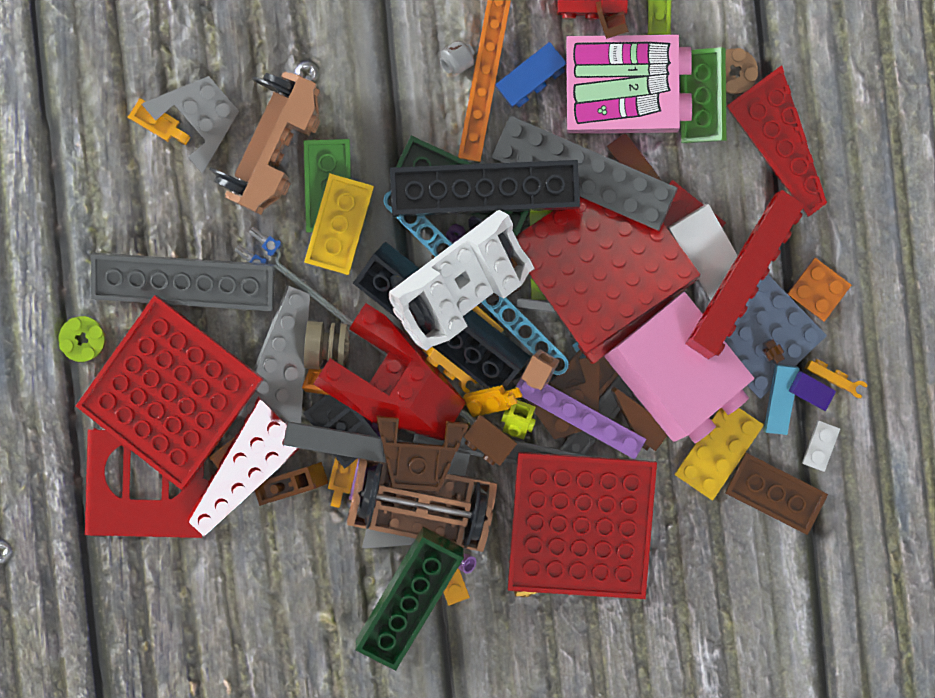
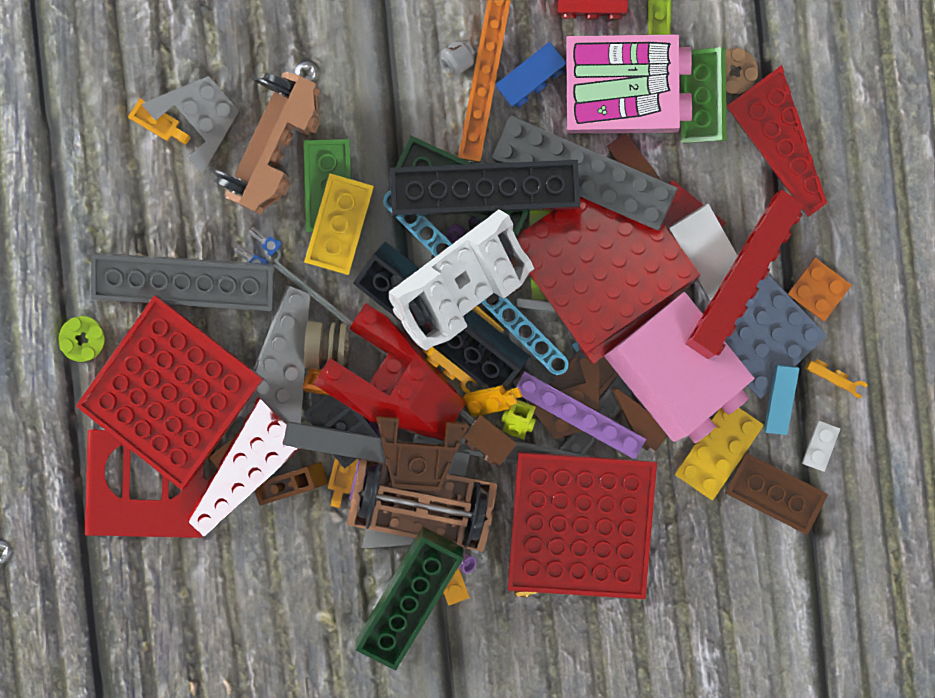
(540, 369): nougat brick -> none
(613, 24): reddish brown panel -> none
(773, 351): reddish brown plate -> none
(812, 391): dark purple tile -> none

